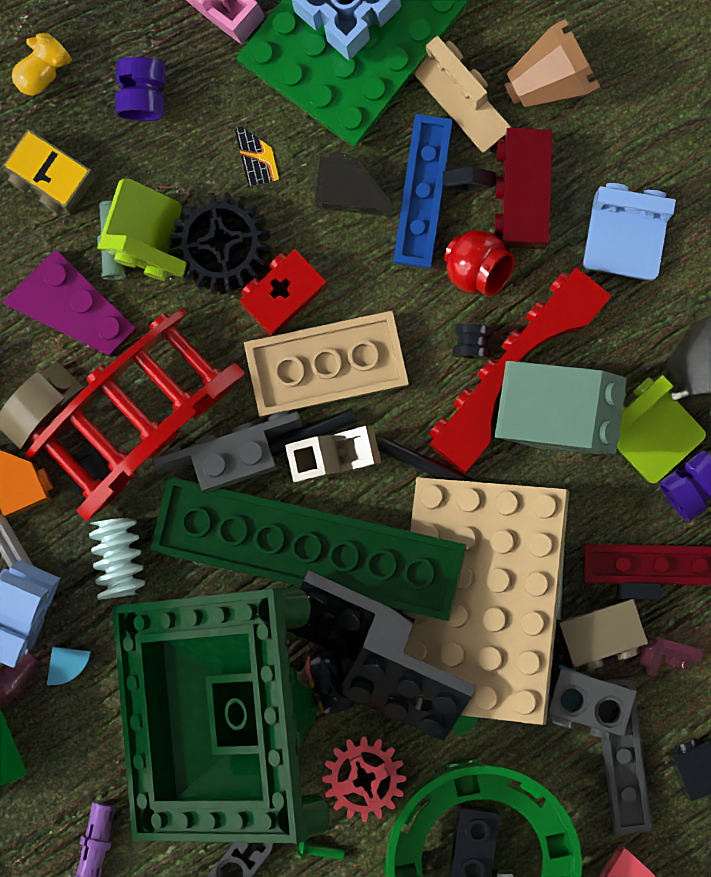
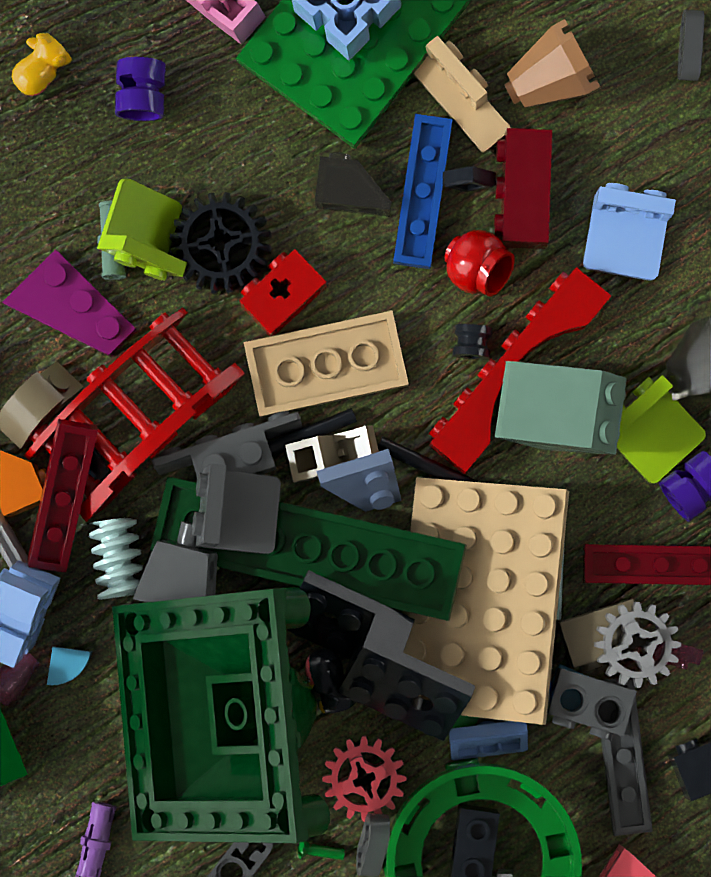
(48, 172): yellow brick -> none
(62, 495): none -> dark red plate
(178, 569): none -> dark grey torso
(236, 510): none -> dark grey bracket
(256, 158): sticker -> none
(363, 482): none -> sand blue wing
(372, 845): none -> dark grey beam
(488, 739): none -> medium blue plate
(639, 591): black tile -> none
(643, 661): none -> light grey gear
(690, 45): none -> dark grey beam

